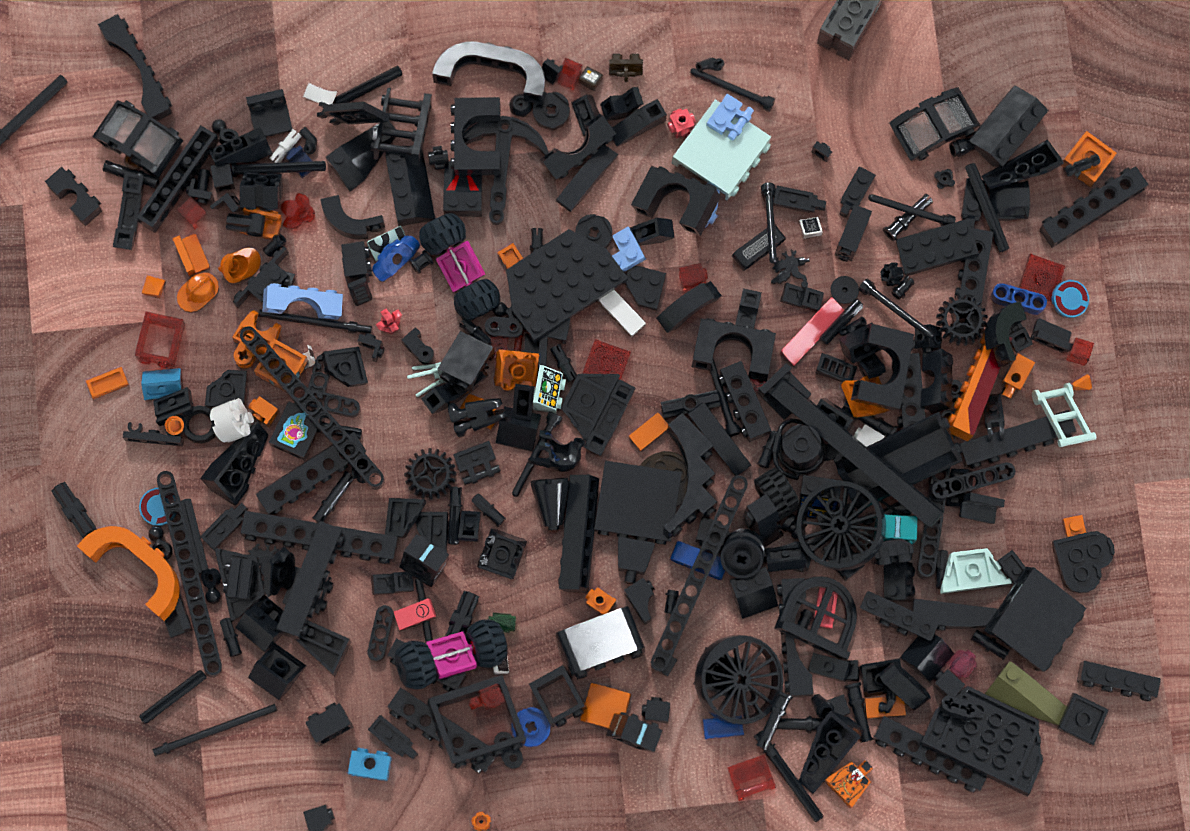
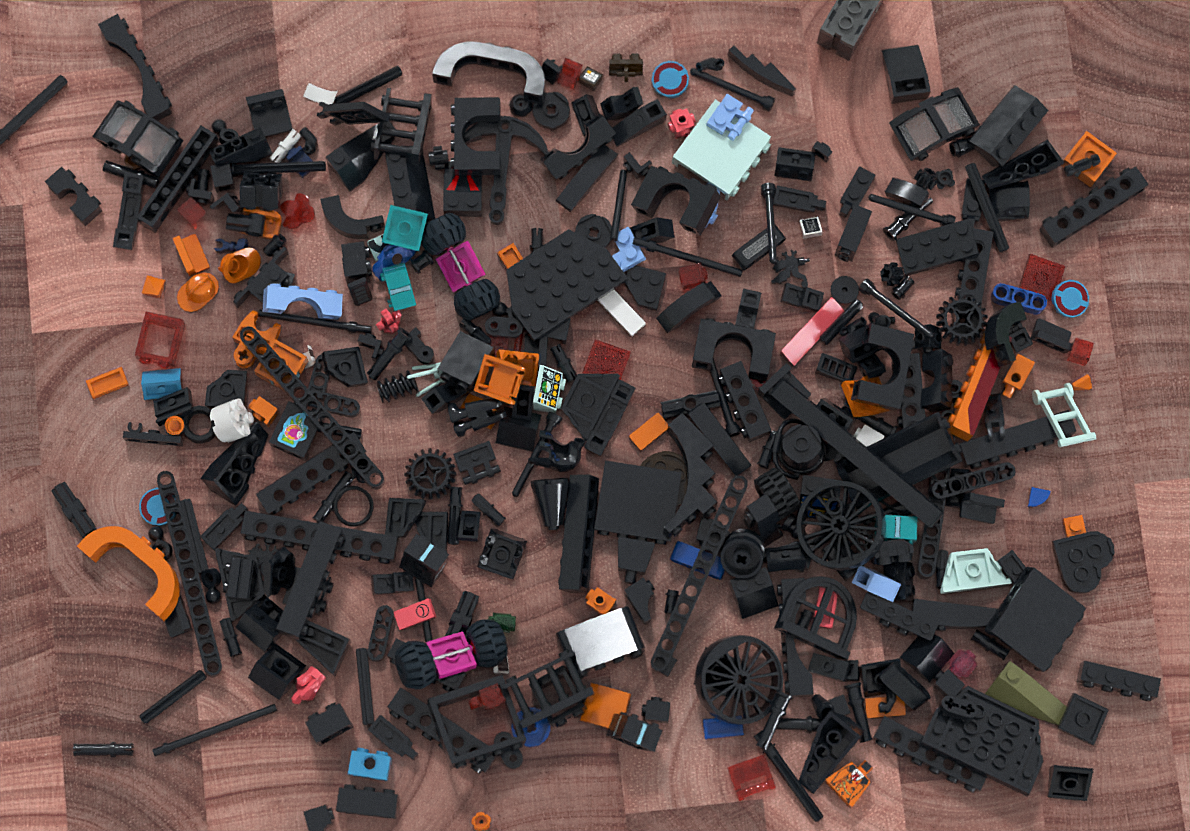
(103, 749): none -> black pin
(232, 247): none -> dark blue piece
(308, 685): none -> coral rock
(336, 506): none -> black tyre
(364, 686): none -> black axle
(367, 802): none -> black brick
(394, 347): none -> black pin
(396, 386): none -> black piece
(398, 286): none -> teal container
(404, 227): none -> teal container
(504, 379): none -> orange container
(564, 699): none -> black fence
(618, 205): none -> black bar
(633, 166): none -> black bracket
(651, 246): none -> black bar
(670, 79): none -> dark azure tile
(766, 74): none -> black slope
(794, 164): none -> black bracket
(876, 583): none -> light blue slope
(881, 320): none -> black piece
(906, 74): none -> black slope
(906, 191): none -> black slope
(926, 178): none -> black gear
(1037, 496): none -> blue tile
(1069, 782): none -> black slope

